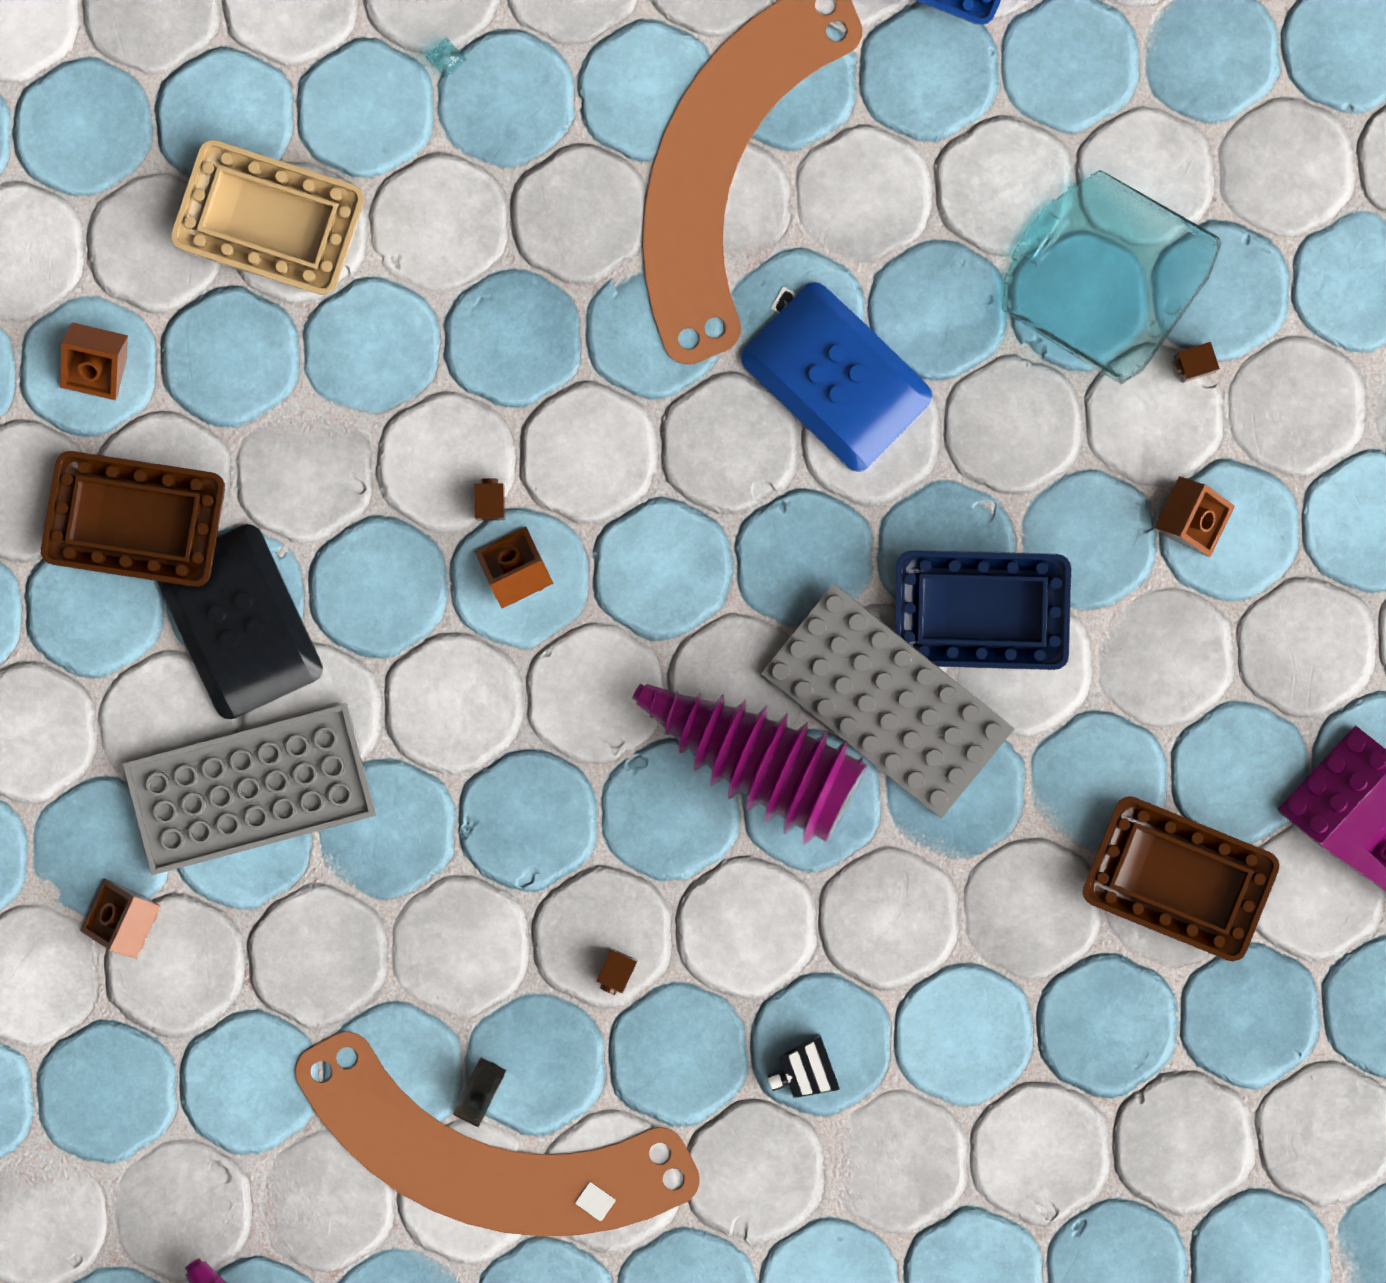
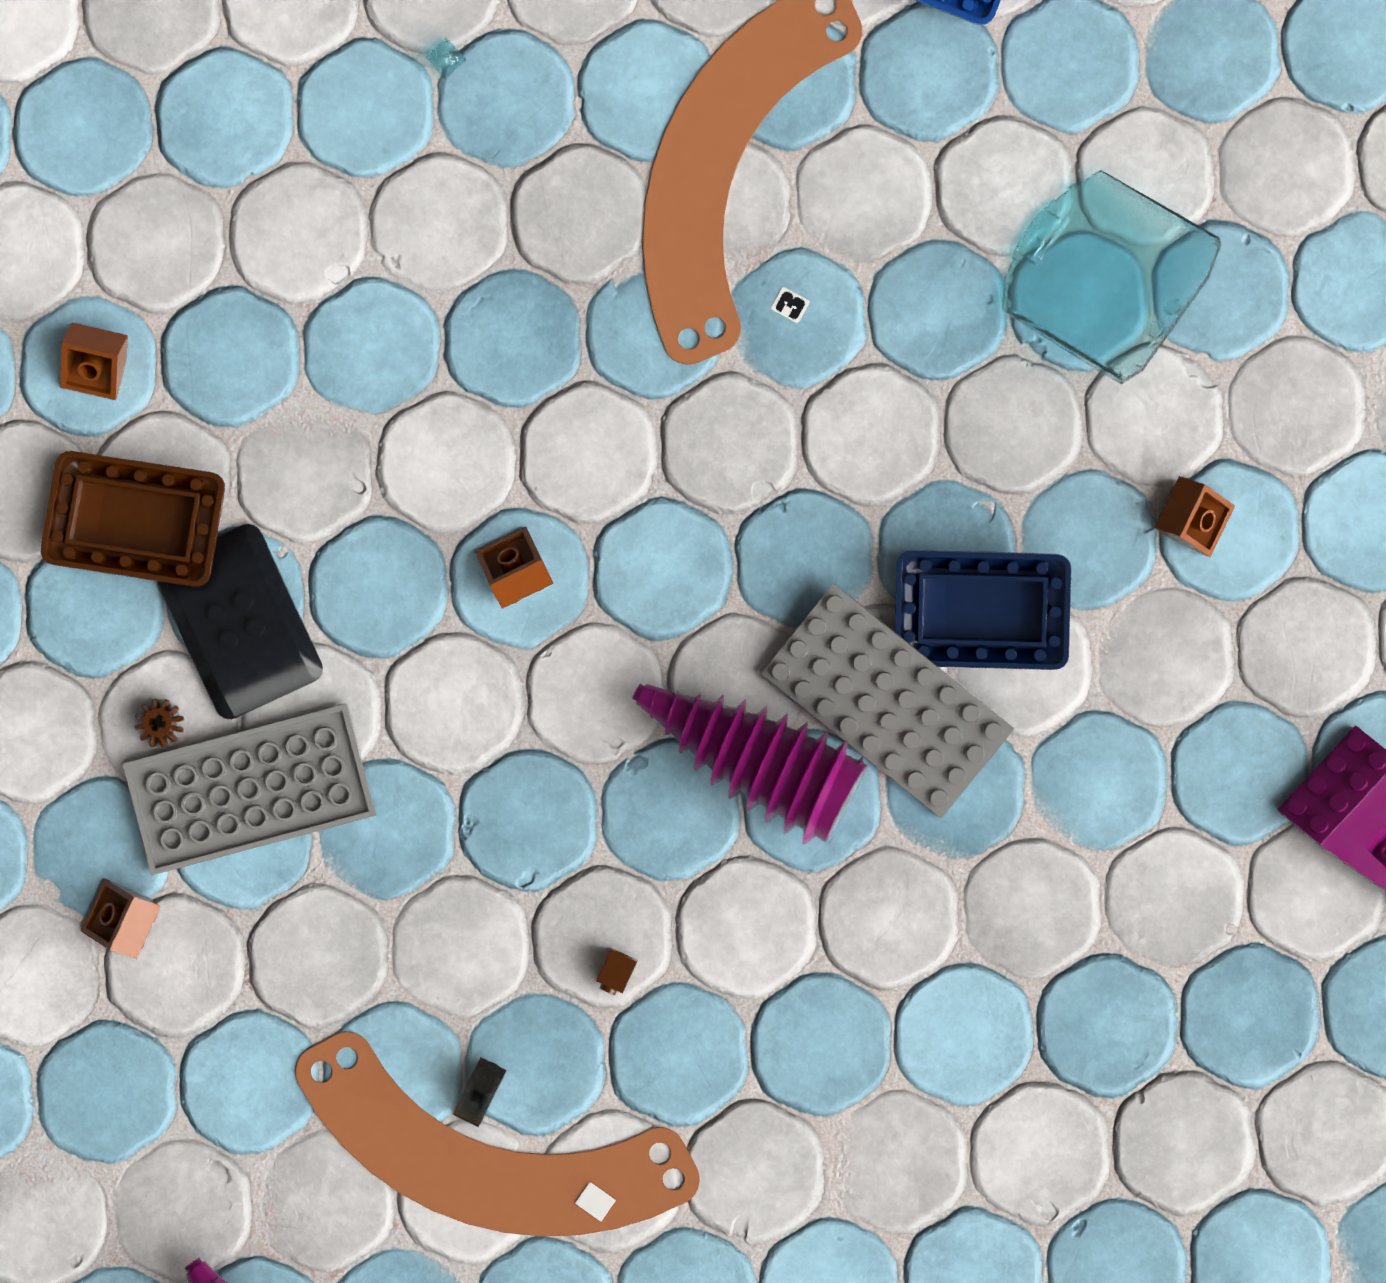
(156, 713): none -> reddish brown gear
(267, 217): tan wedge -> none
(490, 500): reddish brown brick -> none
(805, 1070): torso -> none
(836, 376): blue wedge -> none
(1181, 878): reddish brown wedge -> none
(1195, 362): reddish brown brick -> none

